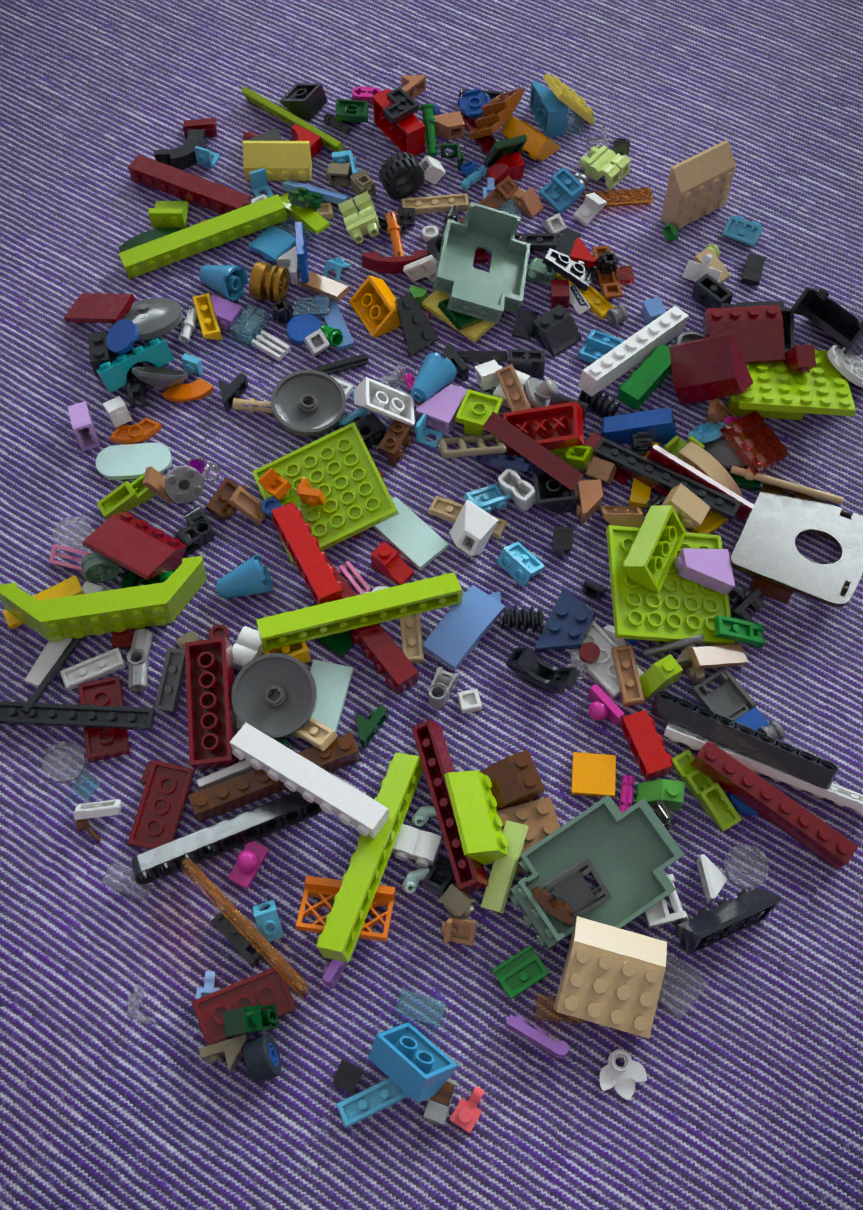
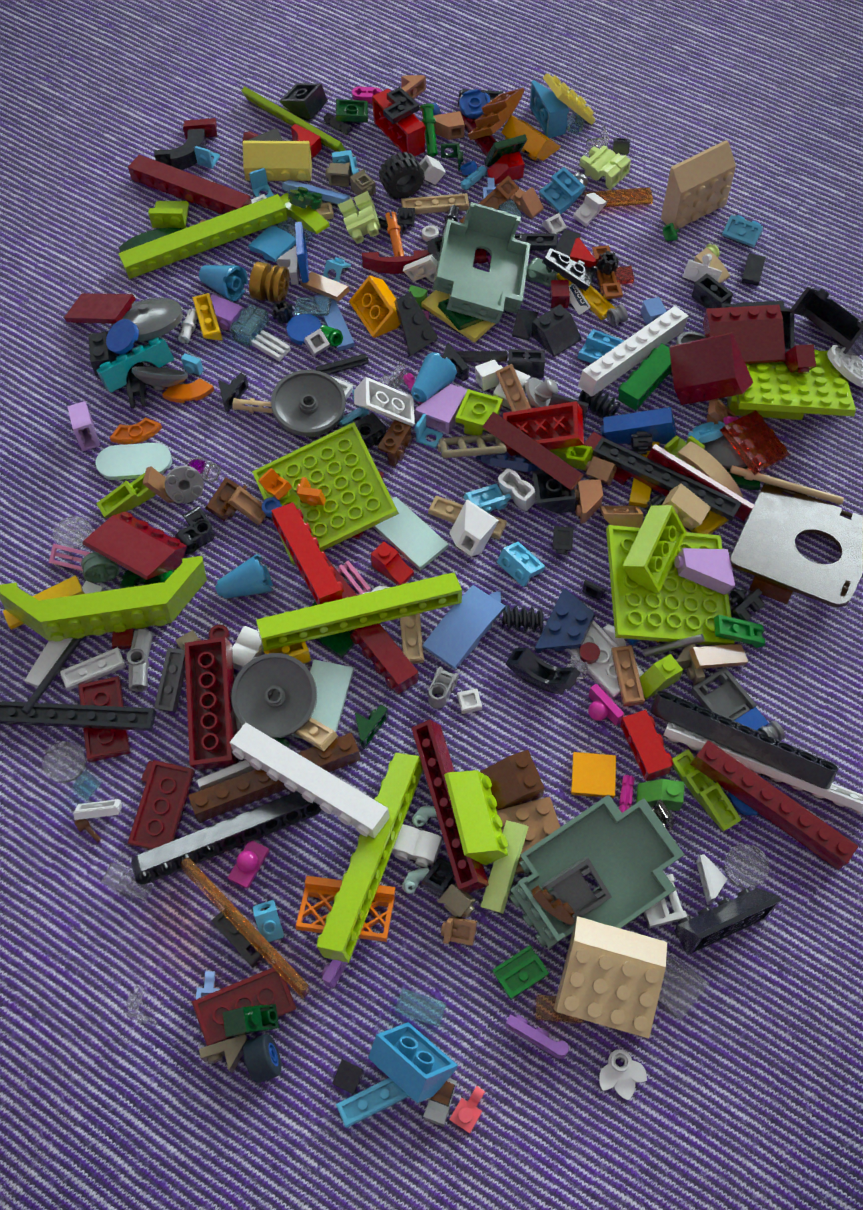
(117, 411): white brick -> none

